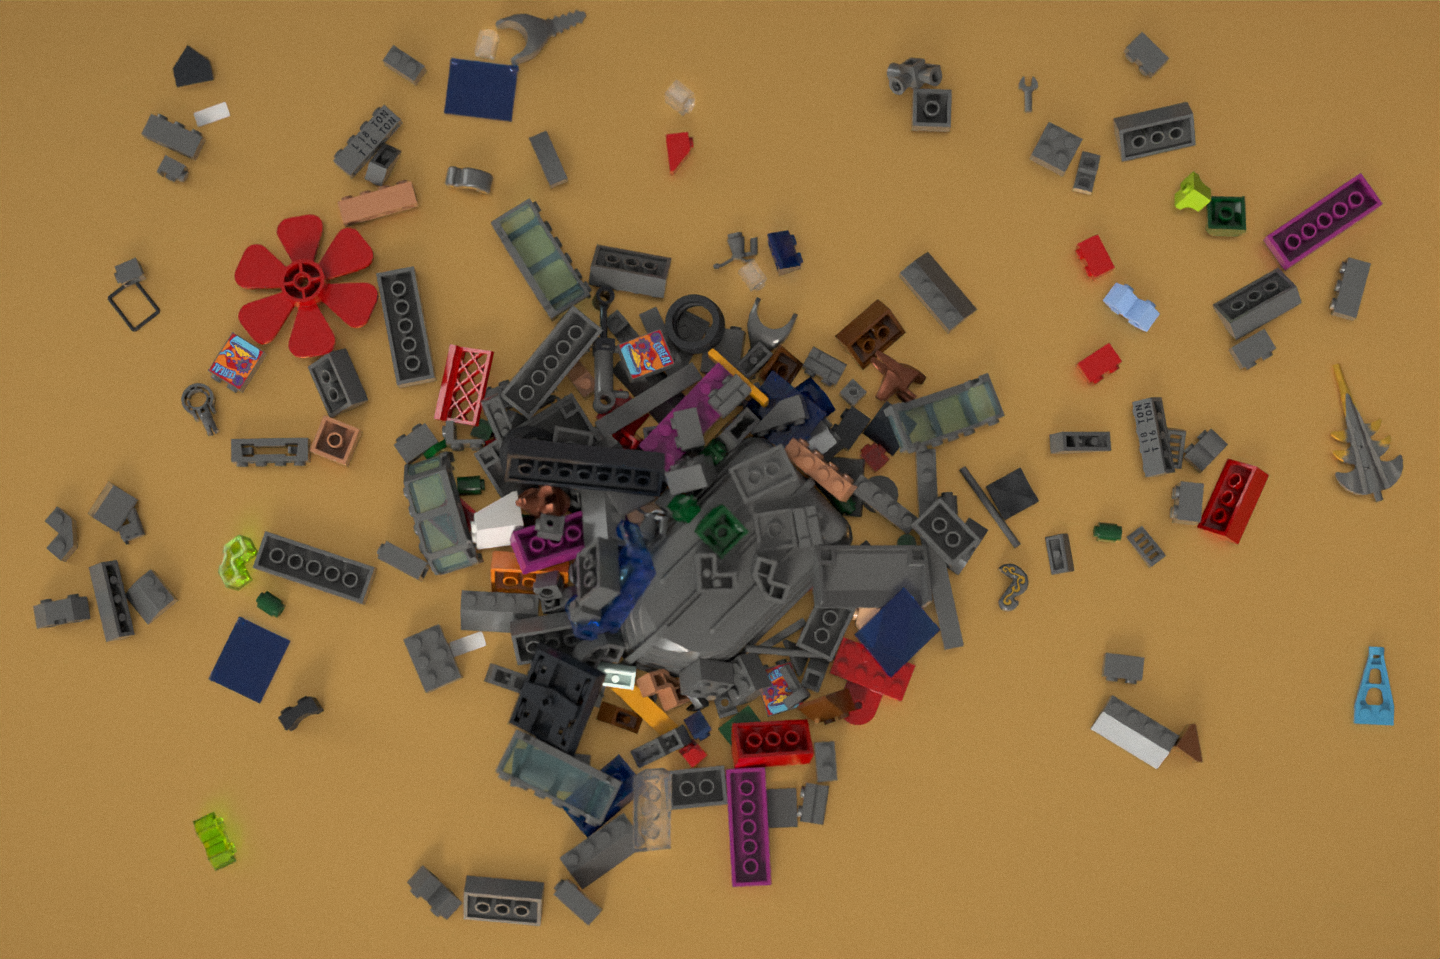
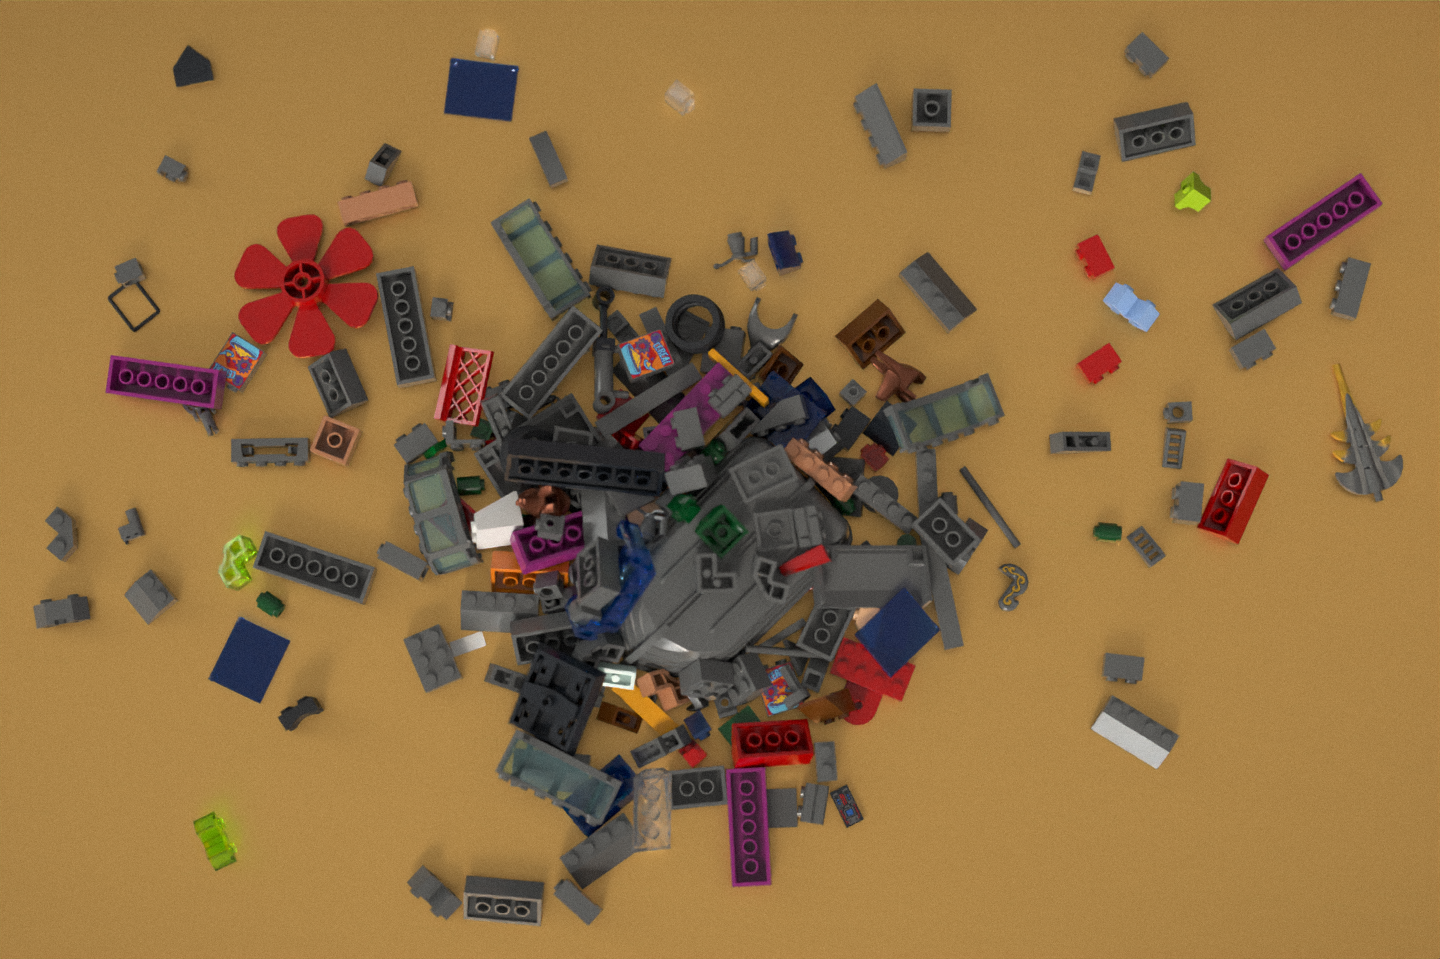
(111, 601): dark grey brick -> none
(112, 506): dark grey slope -> none
(166, 382): none -> magenta brick
(173, 136): dark grey brick -> none
(211, 114): white sticker -> none
(367, 141): dark grey brick -> none
(404, 65): dark grey brick -> none
(441, 309): none -> dark grey brick
(469, 179): dark grey animal -> none
(537, 31): dark grey animal -> none
(581, 380): nougat slope -> none
(678, 149): red slope -> none
(805, 561): none -> red piece
(823, 366): dark grey brick -> none
(846, 806): none -> black tile
(880, 126): none -> dark grey slope
(913, 74): dark grey brick -> none
(1012, 494): black brick -> none
(1028, 92): dark grey bar -> none
(1055, 149): dark grey brick -> none
(1059, 554): dark grey slope -> none
(1153, 437): dark grey brick -> none
(1185, 407): none -> dark grey brick
(1188, 744): reddish brown slope -> none
(1205, 450): dark grey brick -> none
(1226, 216): dark green slope -> none
(1374, 714): dark azure plate -> none

